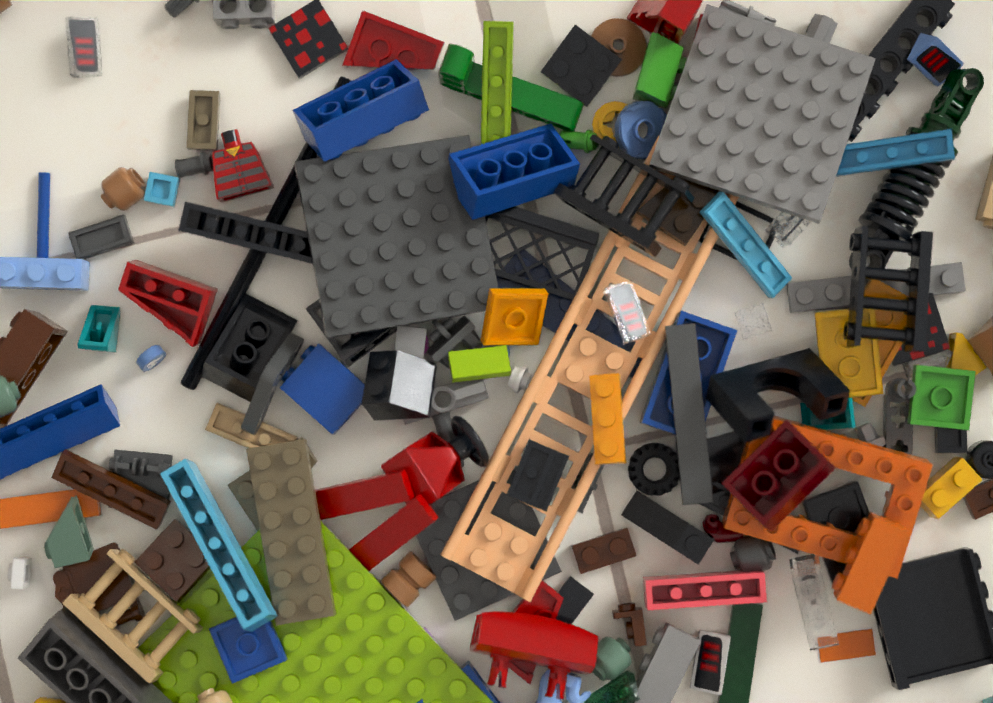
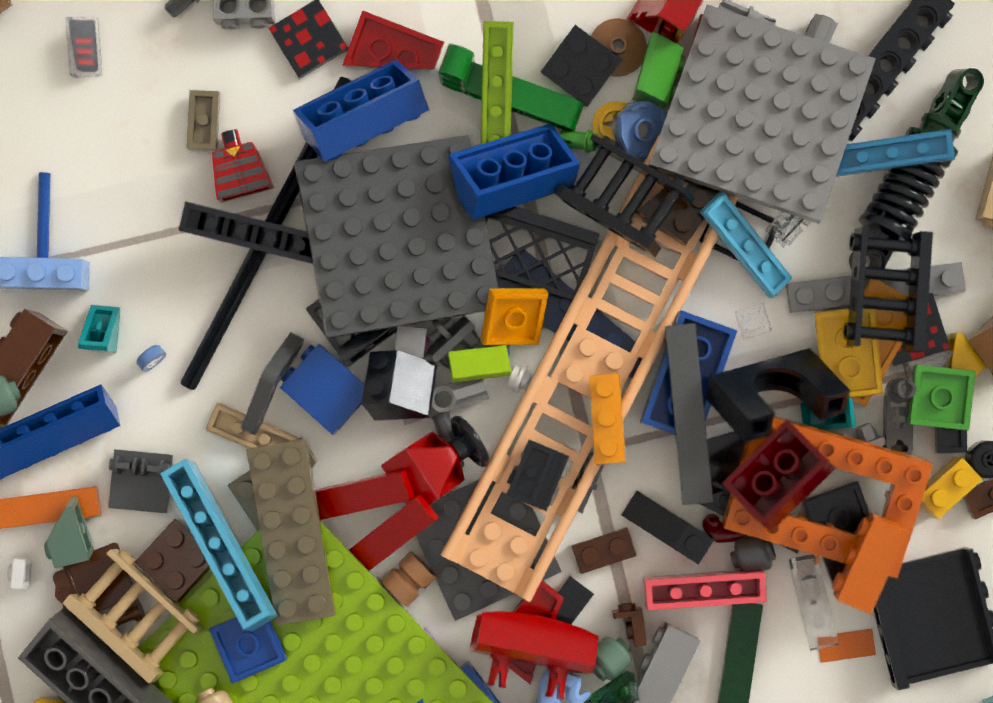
(101, 237): dark grey tile -> none
(111, 489): reddish brown plate -> none
(122, 188): medium nougat head -> none
(161, 189): medium azure plate -> none
(171, 298): red wedge -> none
(194, 165): dark grey pin -> none
(247, 346): black slope -> none
(627, 312): slope -> none
(637, 475): black tyre -> none
(710, 662): slope -> none
(933, 58): slope -> none

